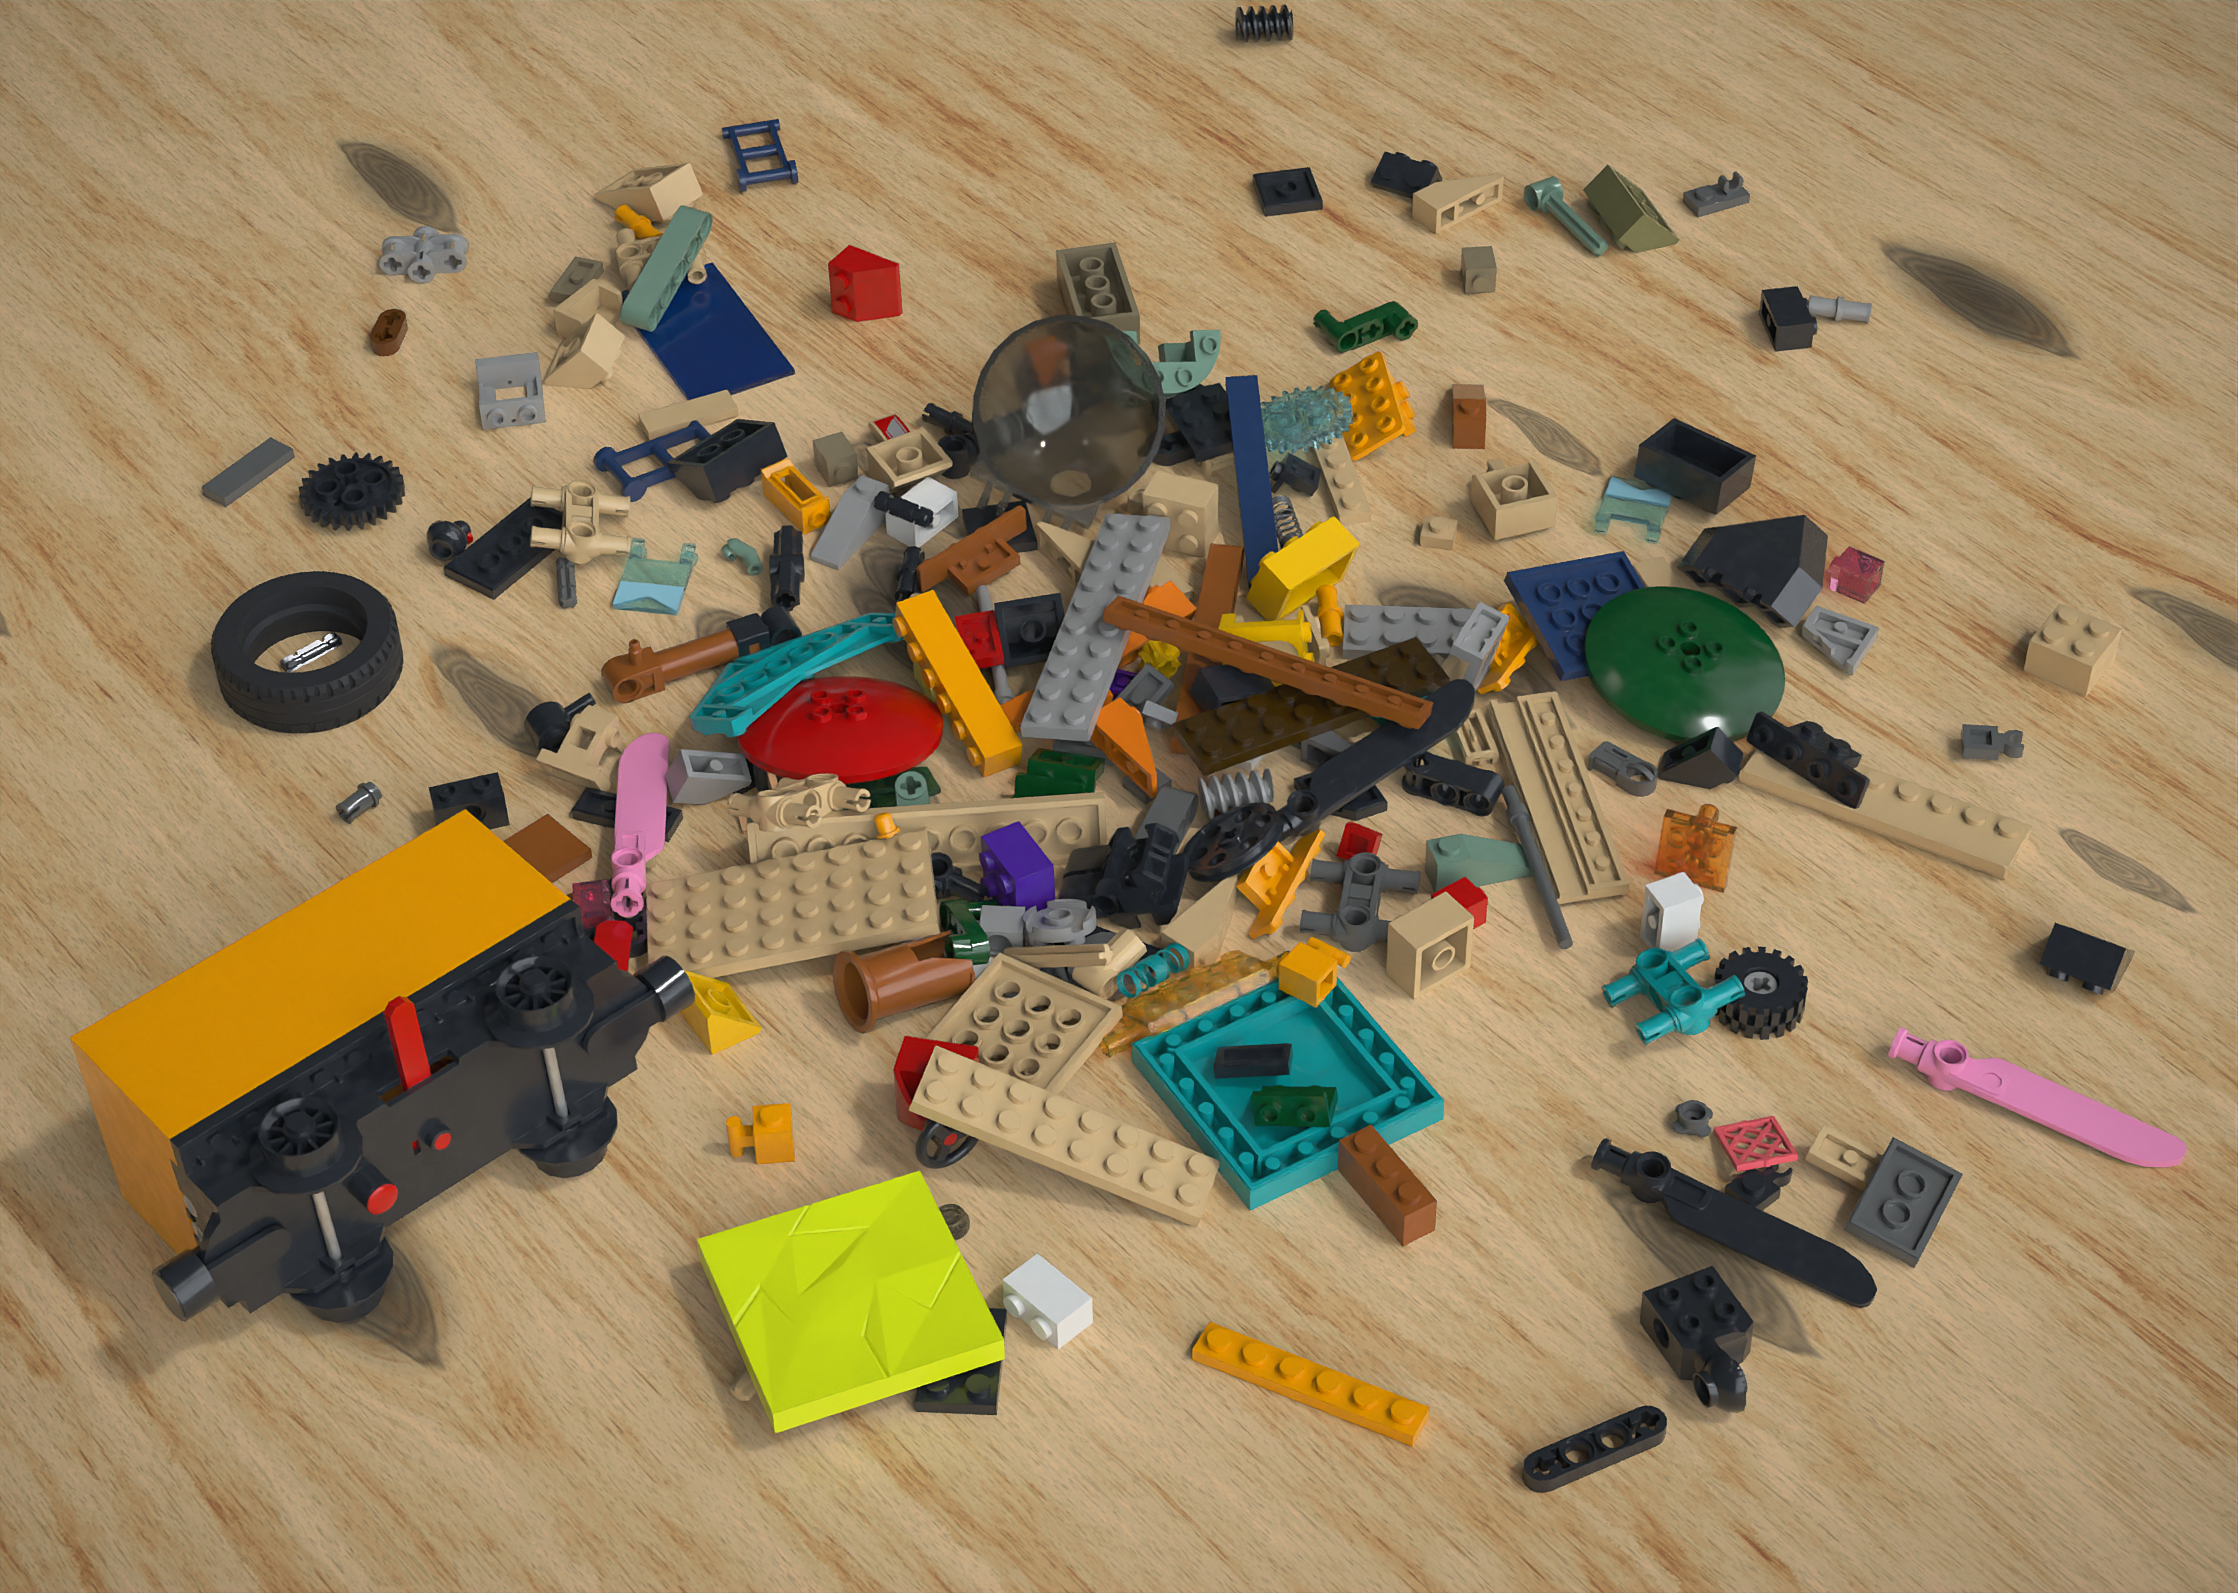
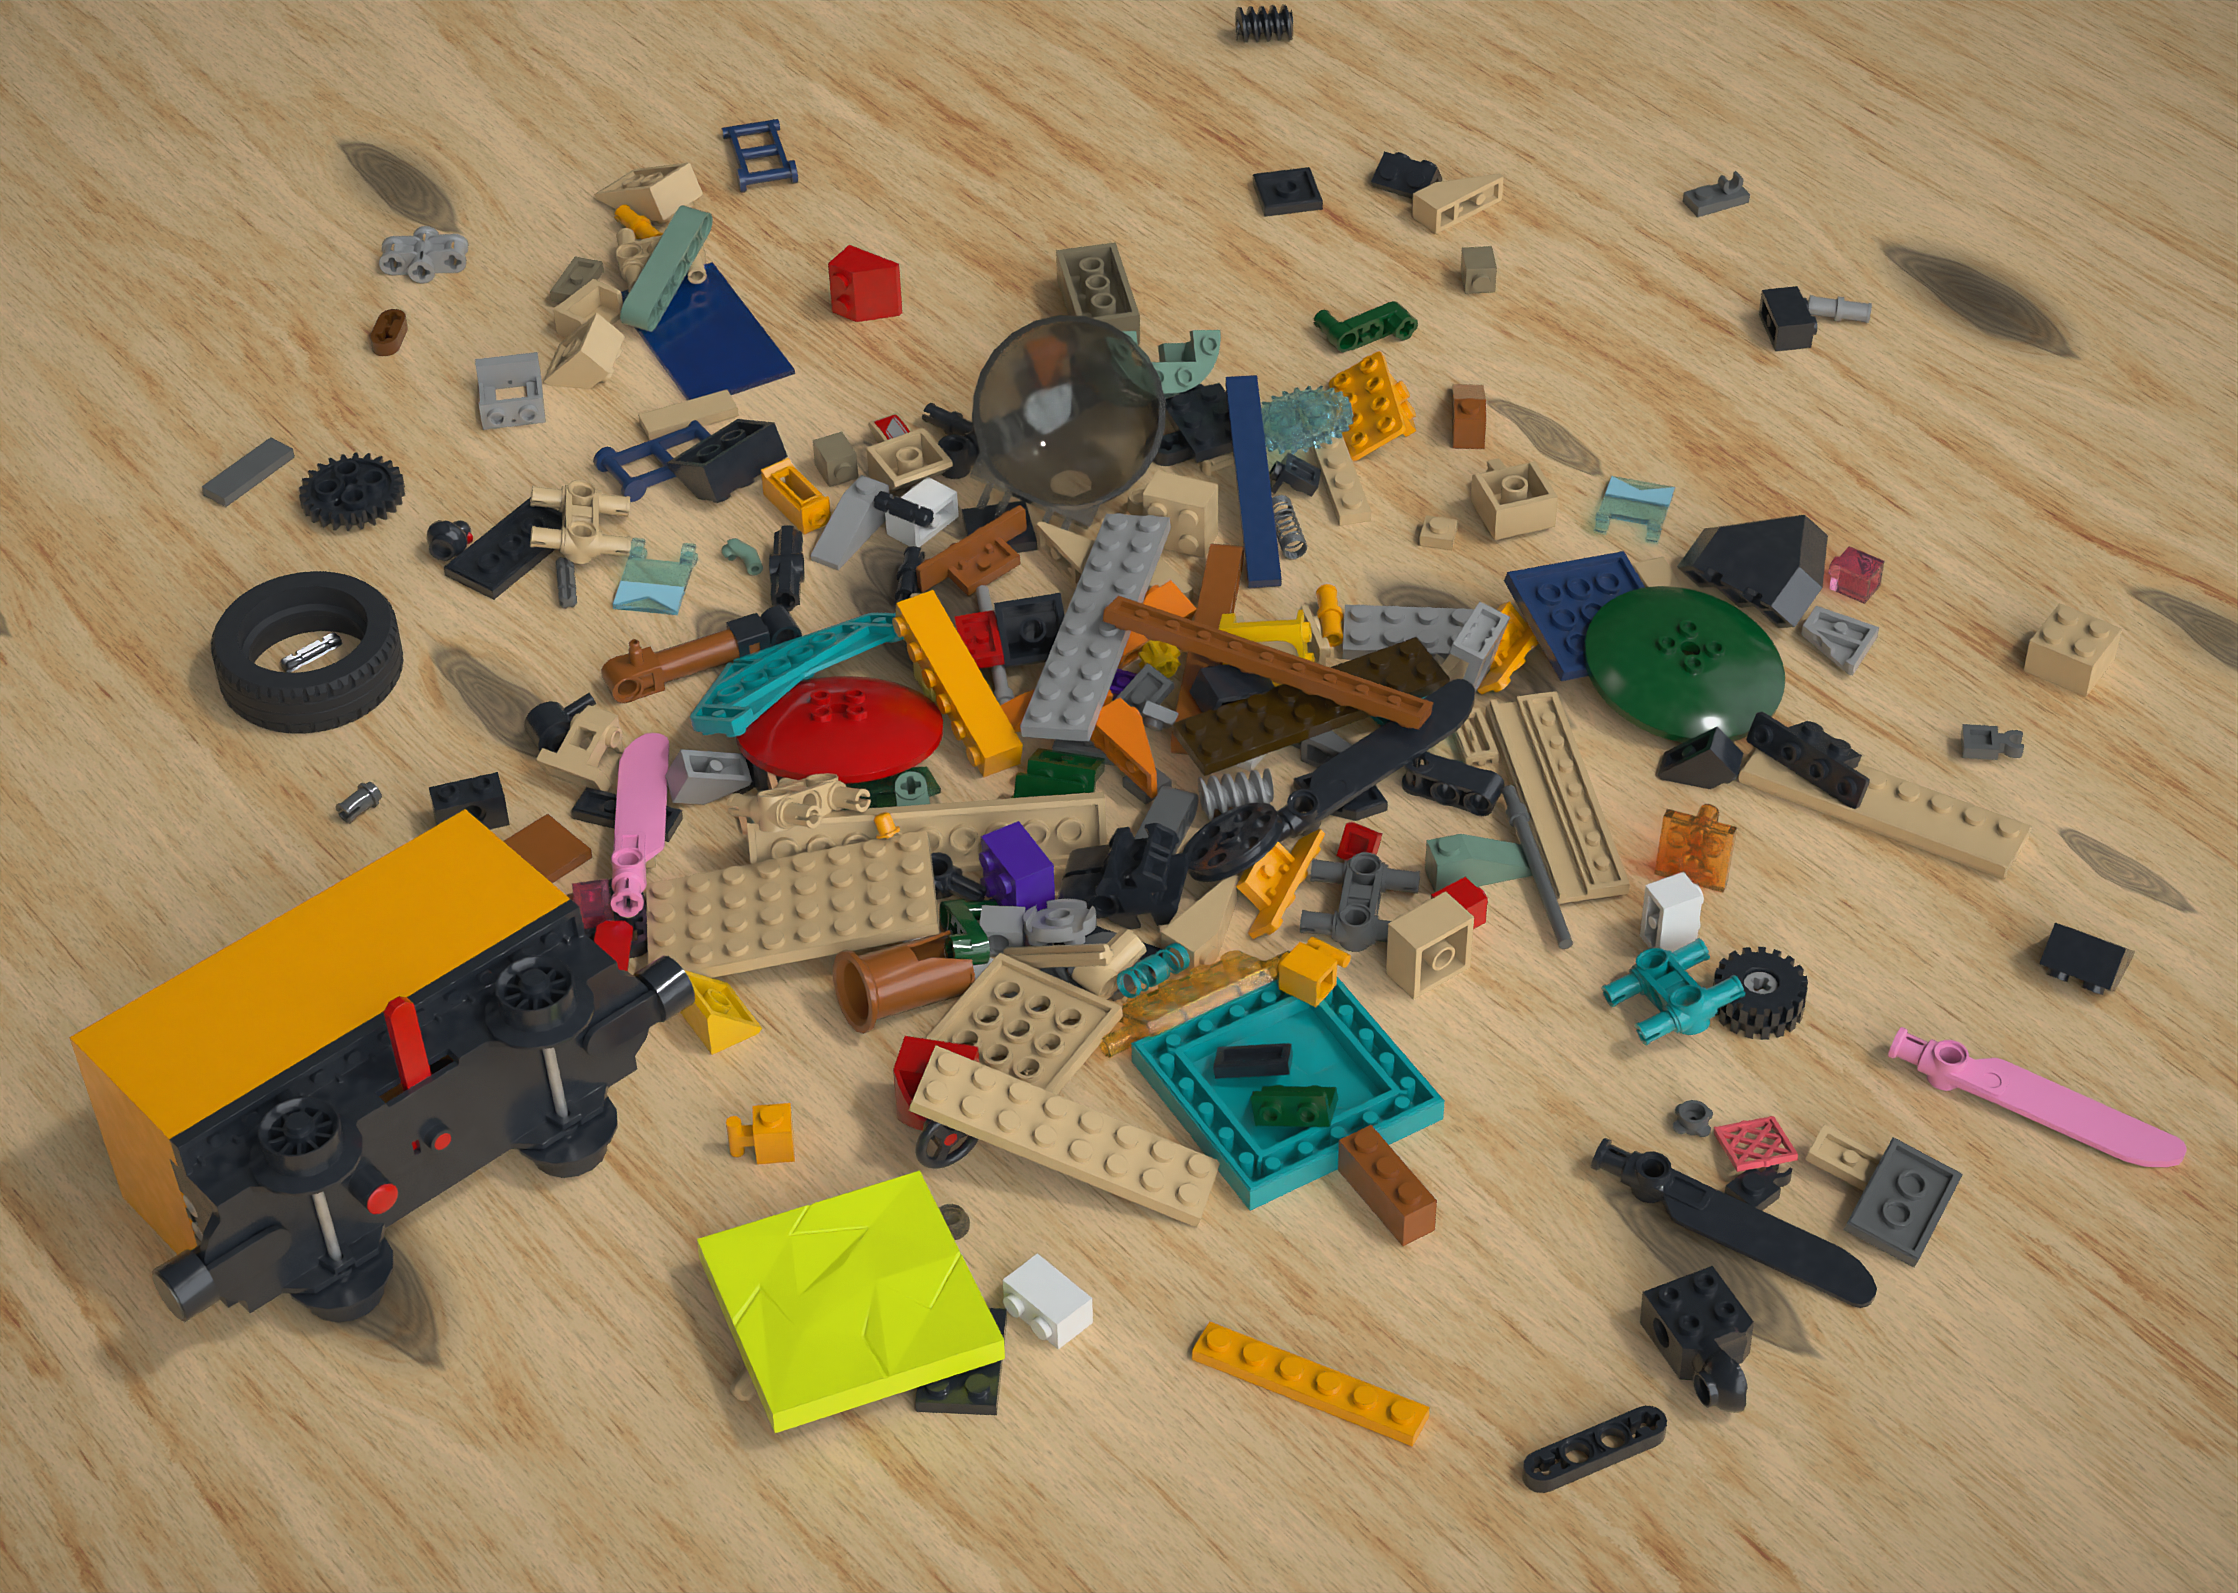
(1300, 567): yellow piece -> none
(1548, 197): sand green axle -> none
(1620, 766): dark grey piece -> none
(1628, 212): olive slope -> none
(1694, 466): black piece -> none

